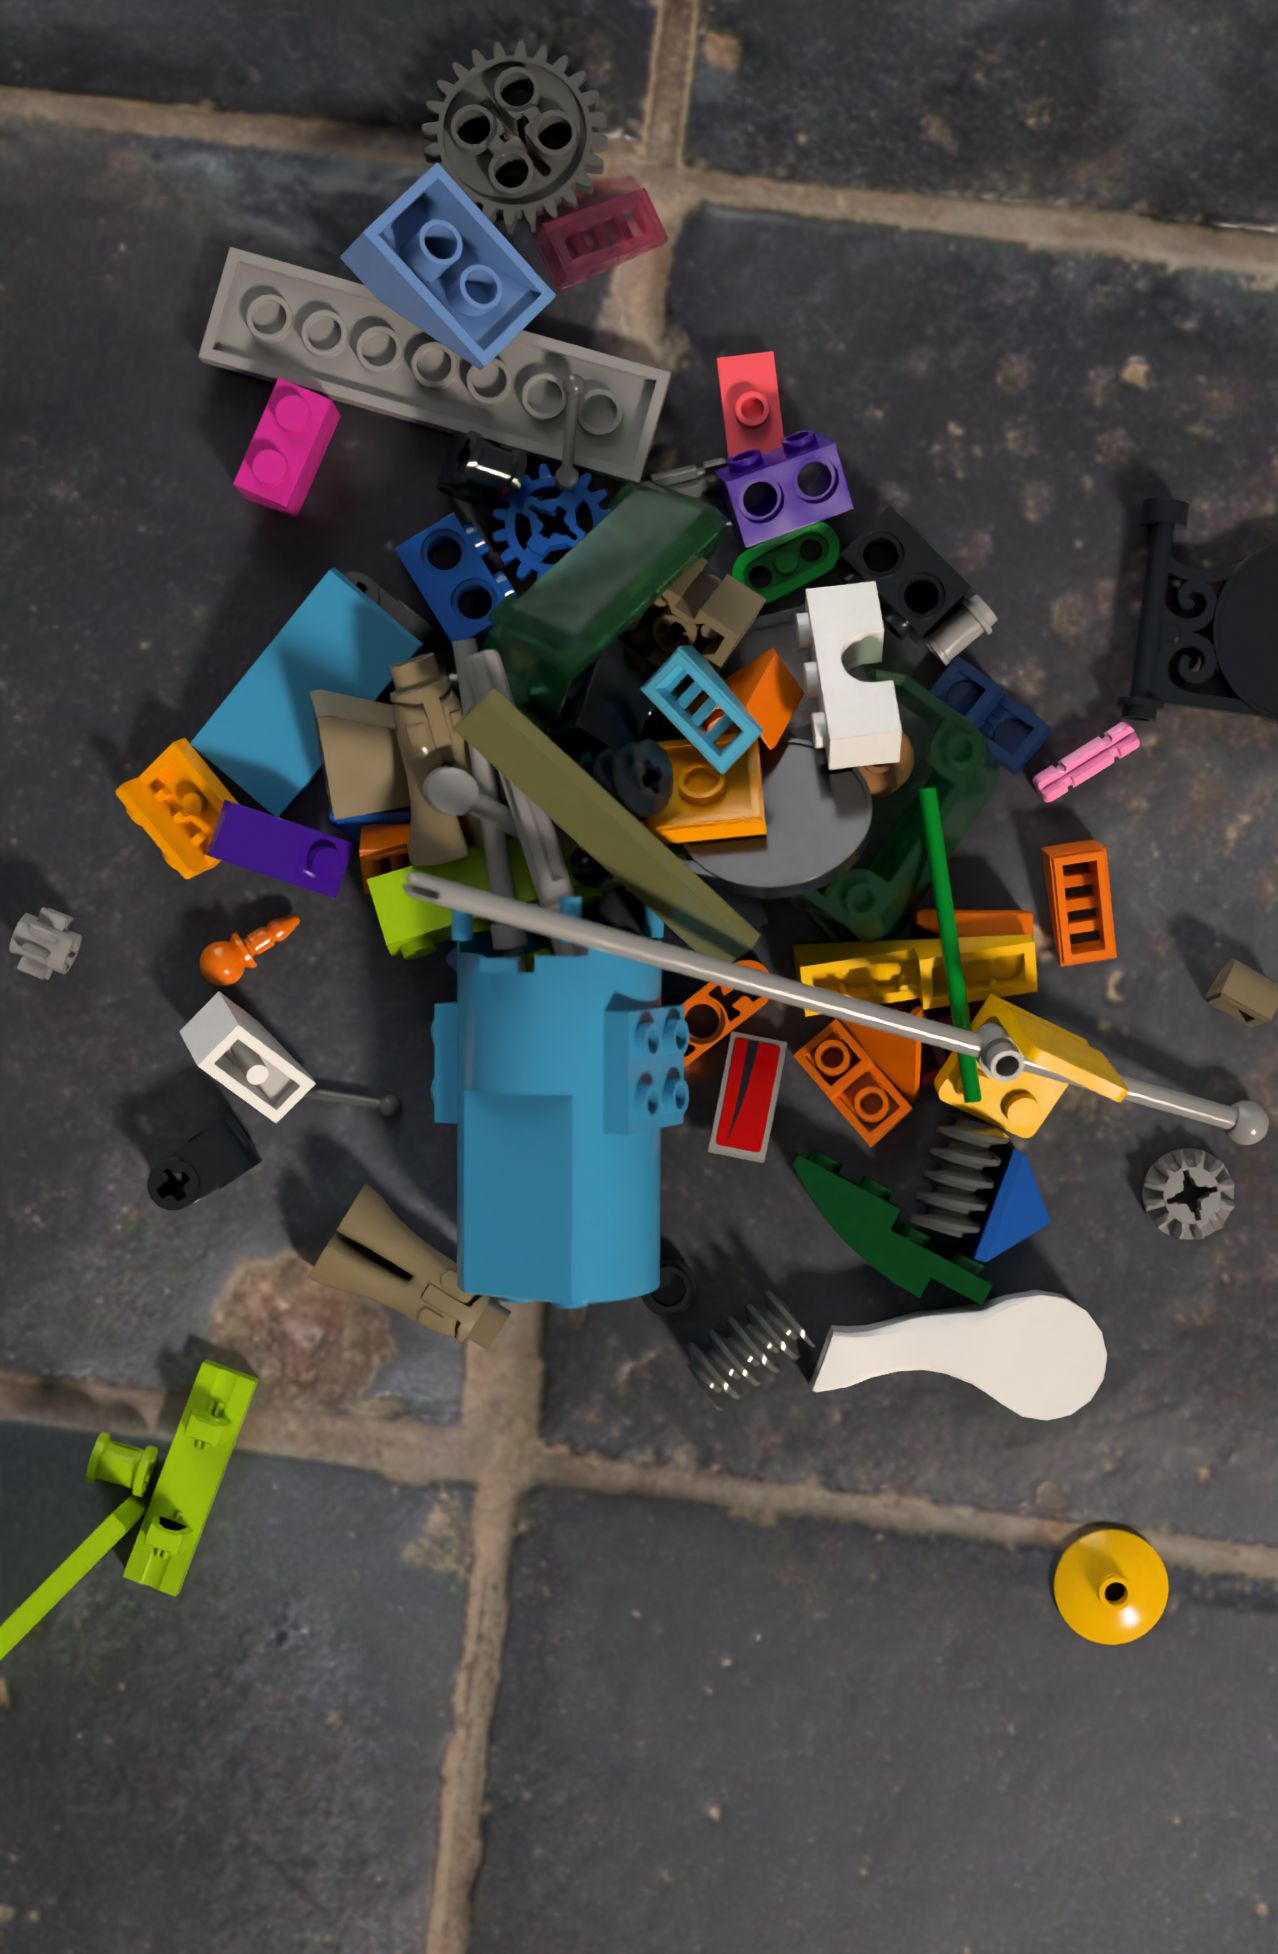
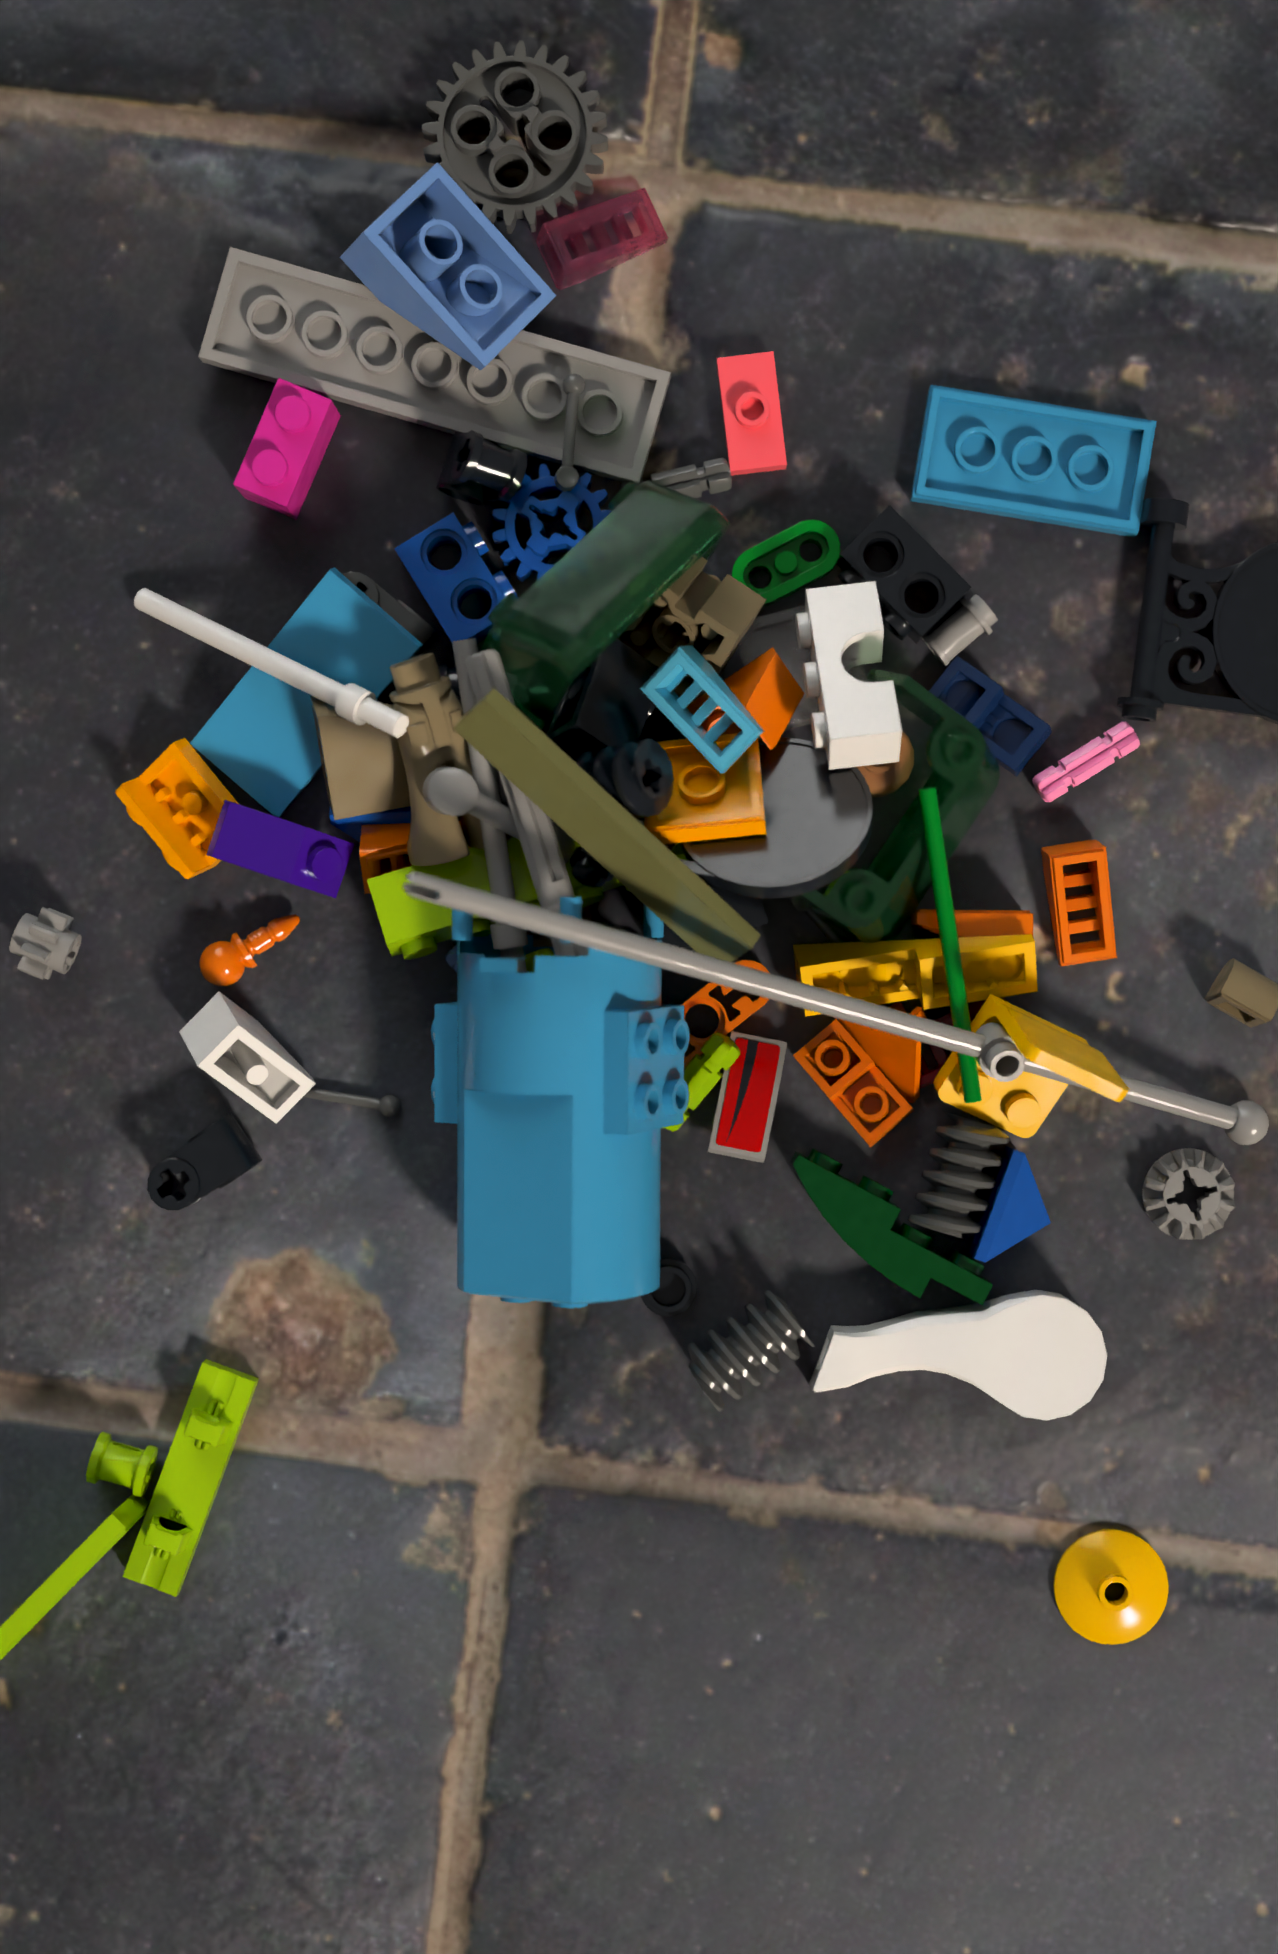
(349, 700): none -> white bar
(425, 1297): dark tan piece -> none
(704, 1071): none -> lime axle
(785, 503): dark purple brick -> none
(1033, 461): none -> dark azure tile

